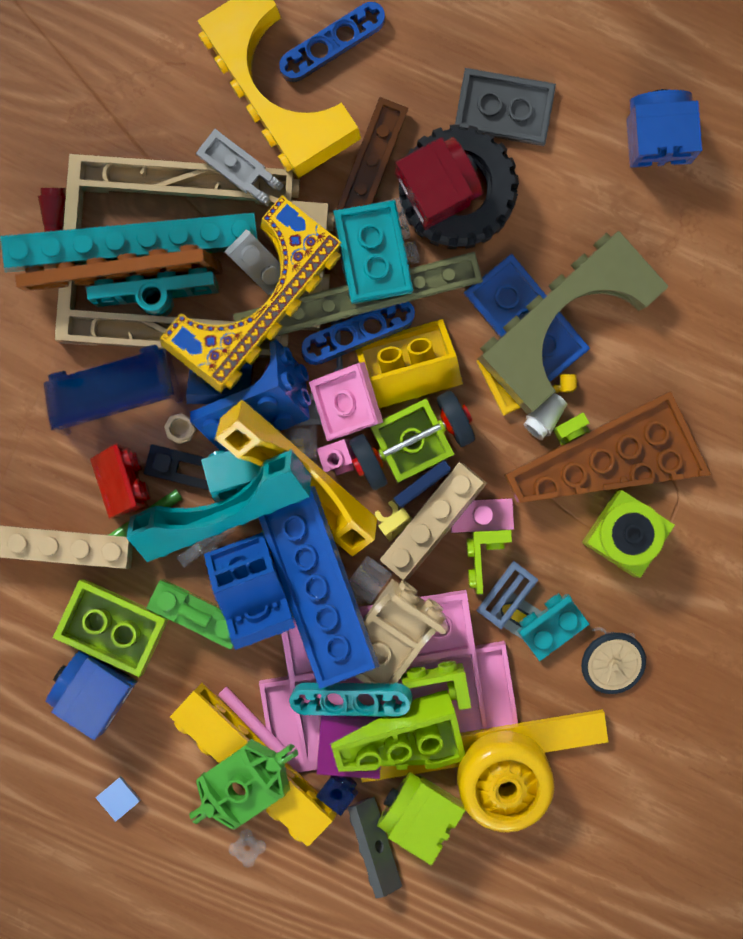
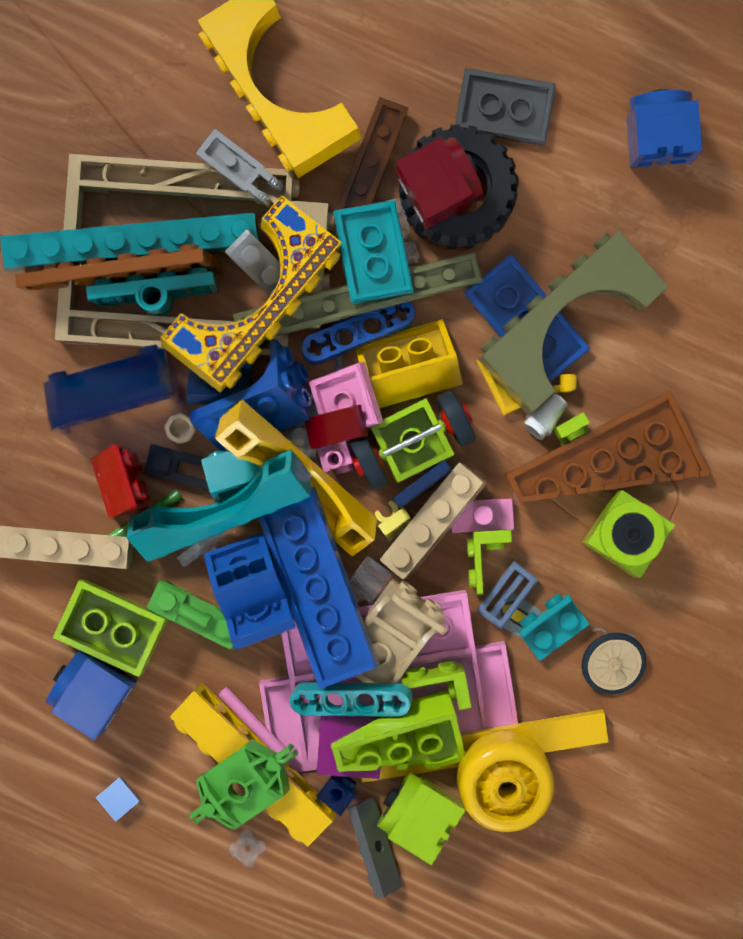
(52, 208): dark red cone -> none
(329, 38): blue beam -> none
(336, 427): none -> dark red tile

